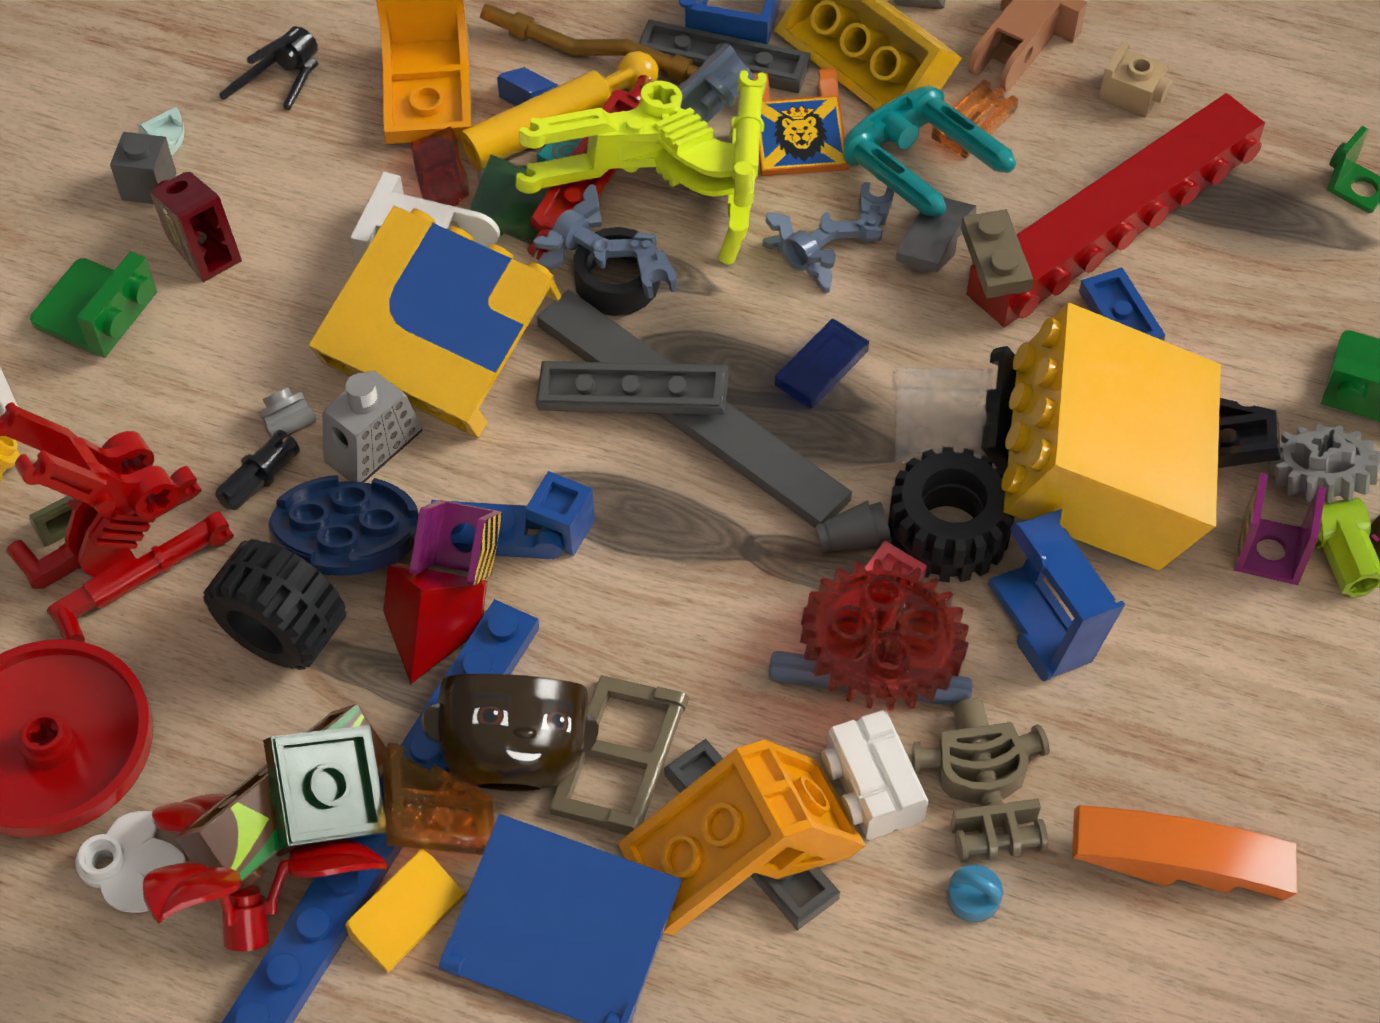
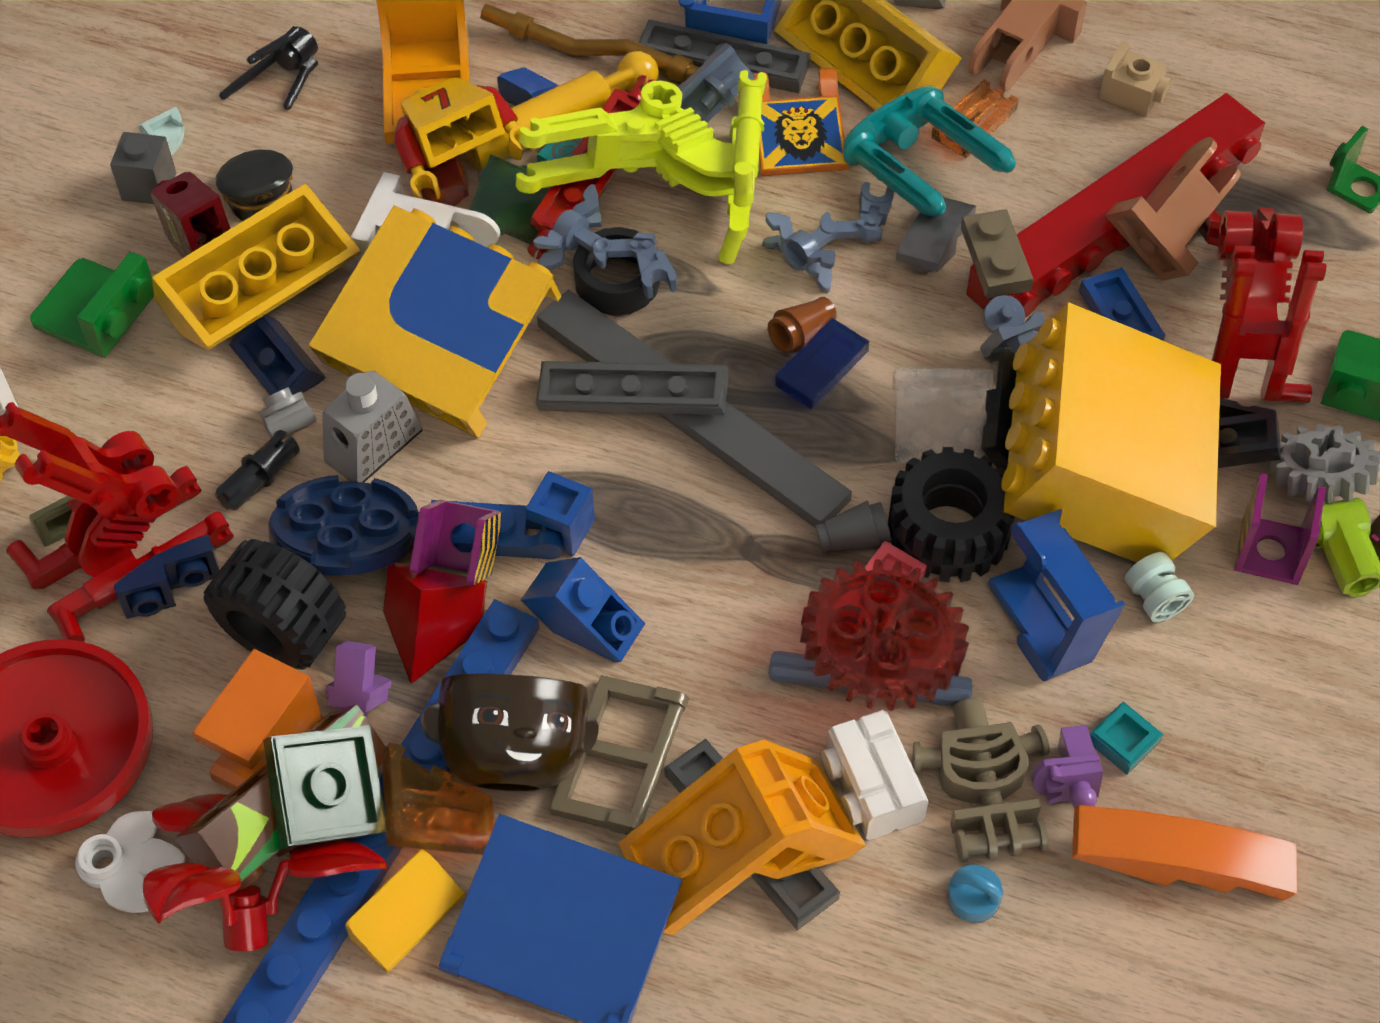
(151, 584): none -> dark blue slope
(252, 268): none -> yellow slope
(254, 181): none -> pearl dark grey piece
(257, 703): none -> orange piece
(275, 357): none -> dark blue slope
(355, 678): none -> medium lavender piece
(448, 122): none -> yellow torso
(583, 608): none -> blue slope
(798, 324): none -> dark orange cone
(1005, 320): none -> sand blue hips
(1073, 776): none -> medium lavender piece
(1125, 737): none -> teal tile
(1159, 587): none -> light aqua wheel
(1174, 212): none -> nougat piece
(1256, 278): none -> red piece

